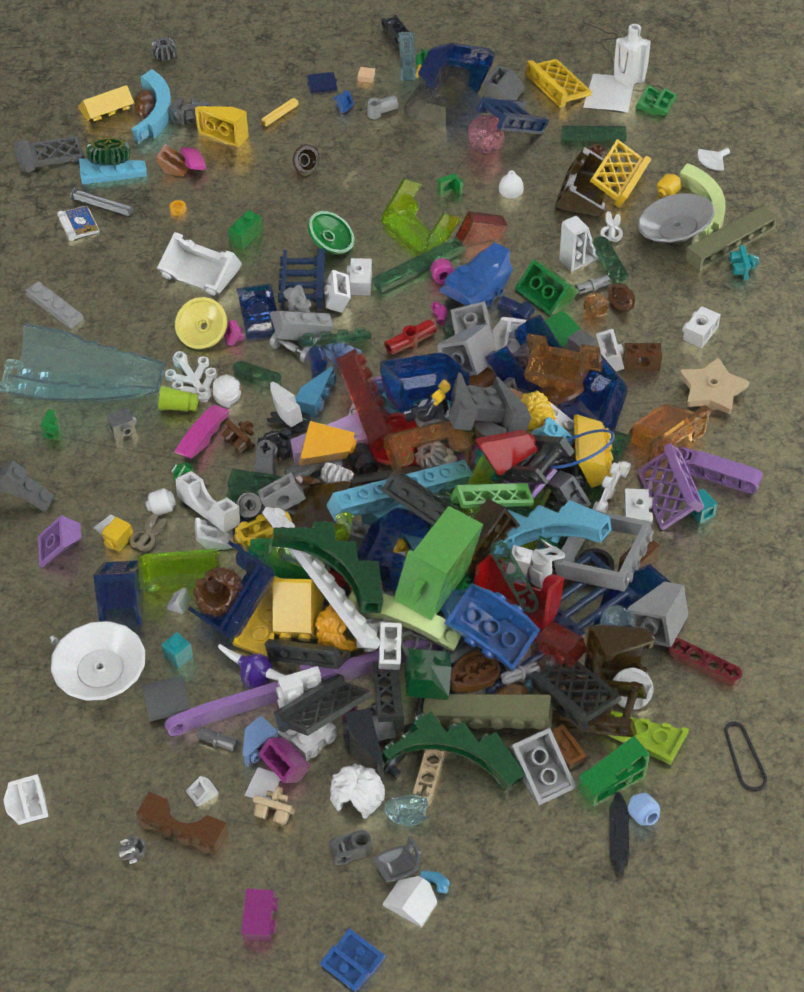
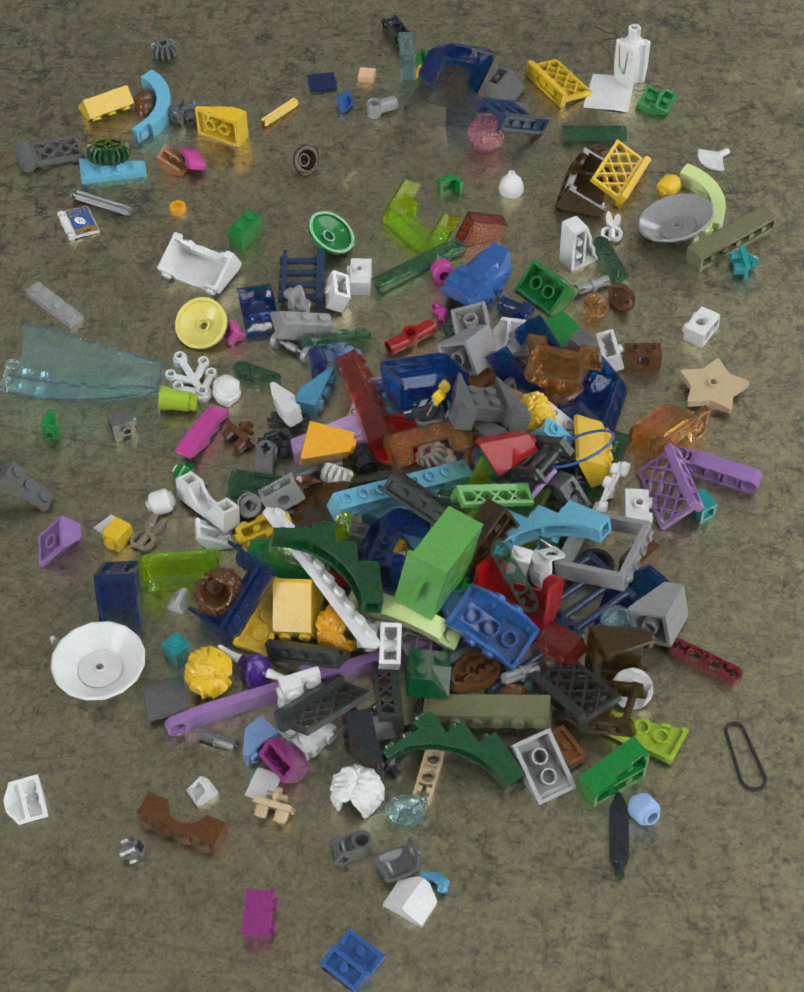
(208, 671): none -> yellow hair

